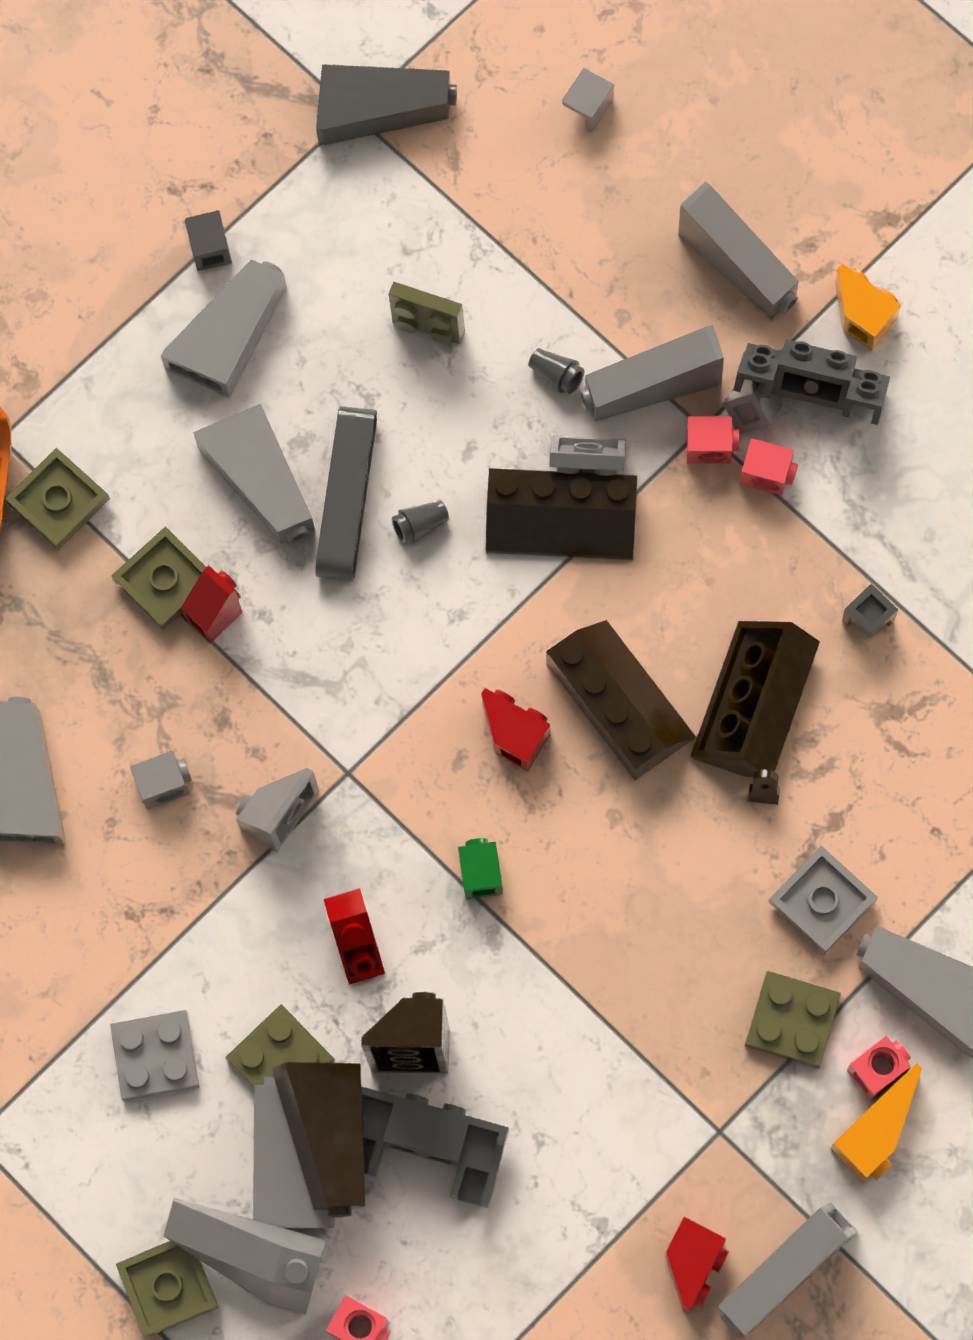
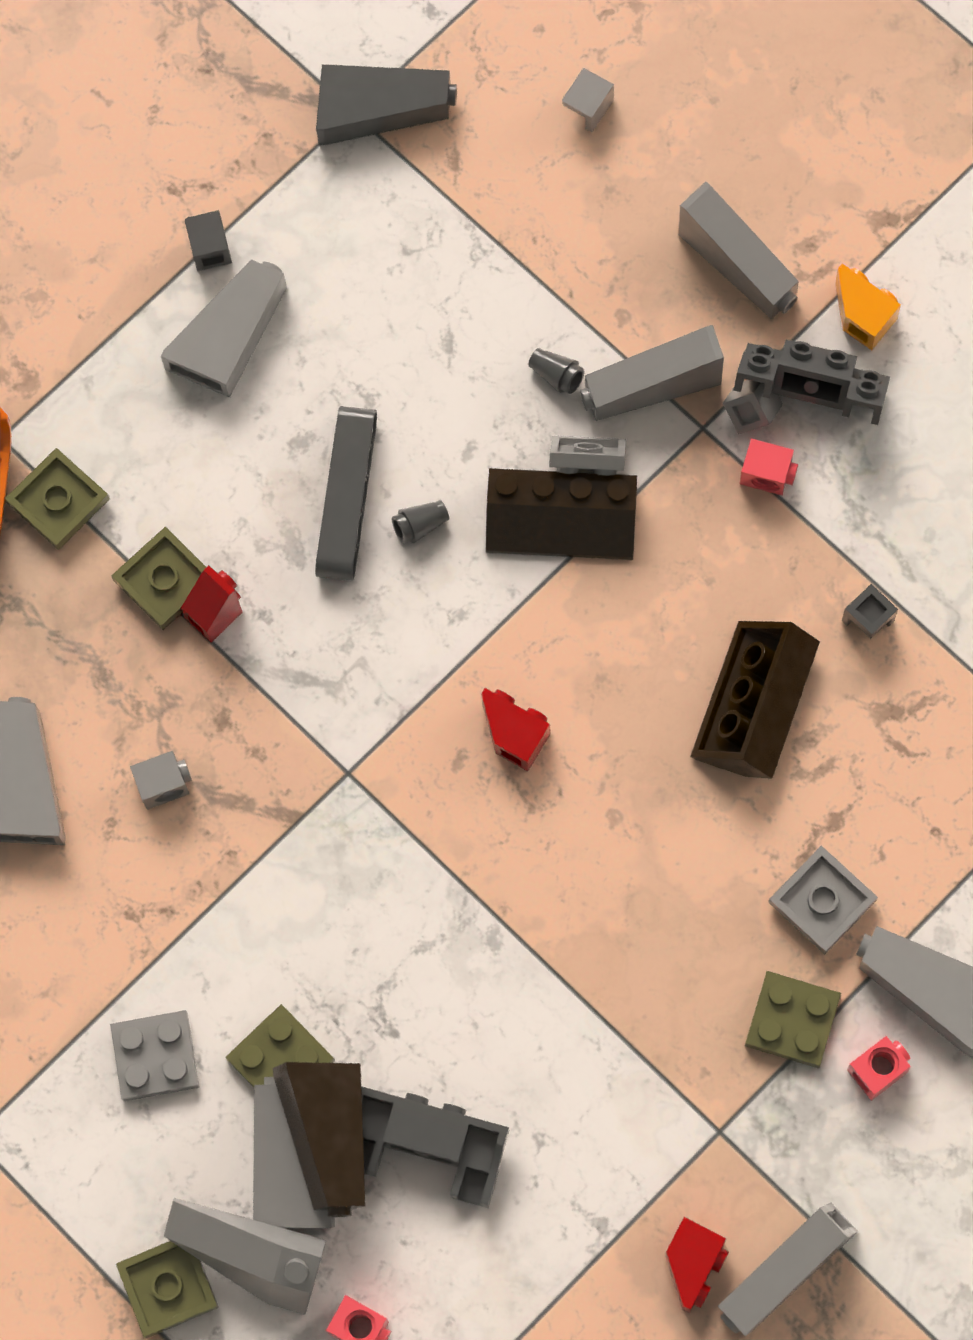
(255, 467): light grey slope -> none
(277, 808): light grey slope -> none
(354, 936): red slope -> none
(410, 1037): dark brown slope -> none
(426, 313): olive plate -> none
(480, 868): green brick -> none
(618, 697): dark brown slope -> none
(711, 439): coral brick -> none
(764, 787): dark brown piece -> none
(875, 1134): light orange slope -> none

